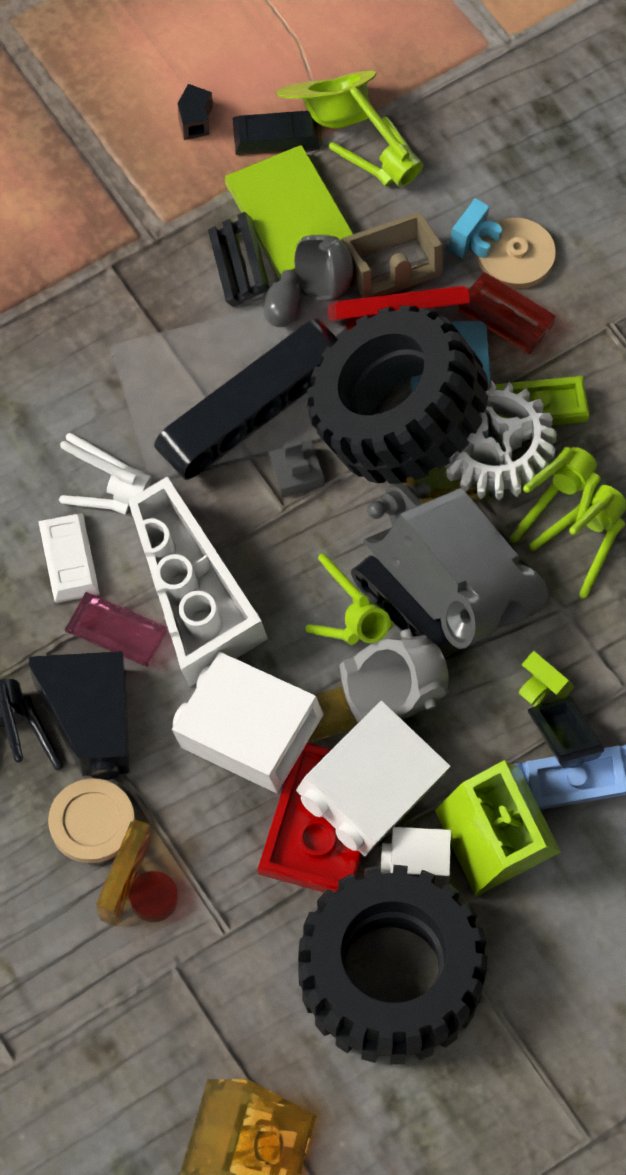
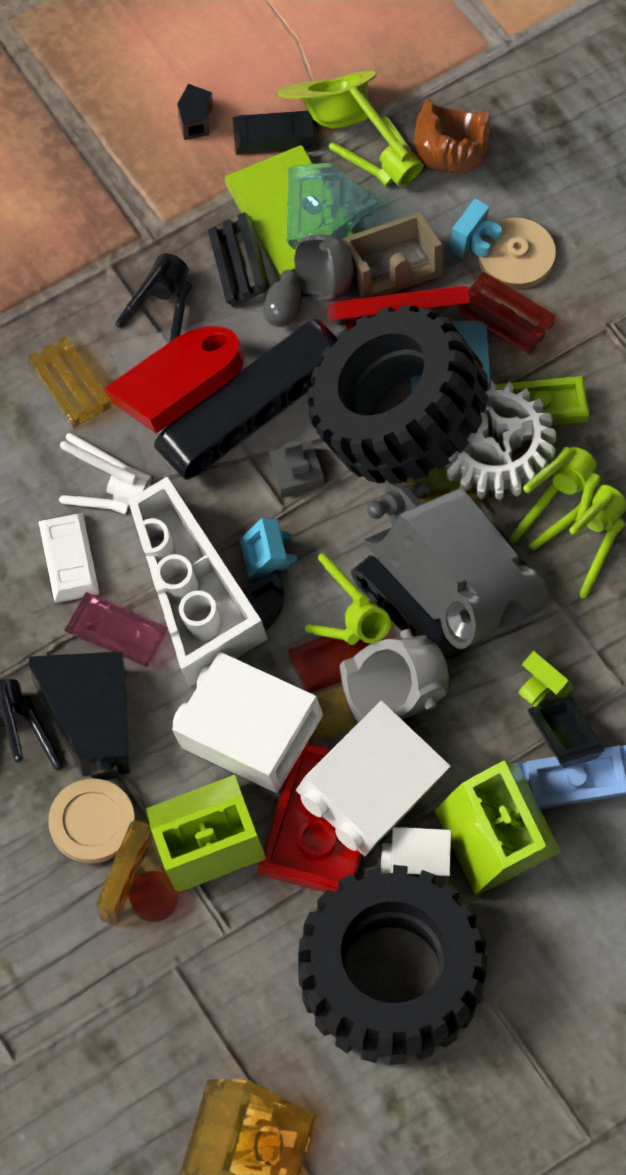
(53, 355): none -> clear yellow tile
(163, 281): none -> black plant
(178, 376): none -> red tile
(205, 834): none -> lime slope
(265, 550): none -> medium azure tile
(266, 598): none -> black tile
(319, 661): none -> clear red tile
(324, 202): none -> clear light blue slope
(452, 138): none -> dark orange hair

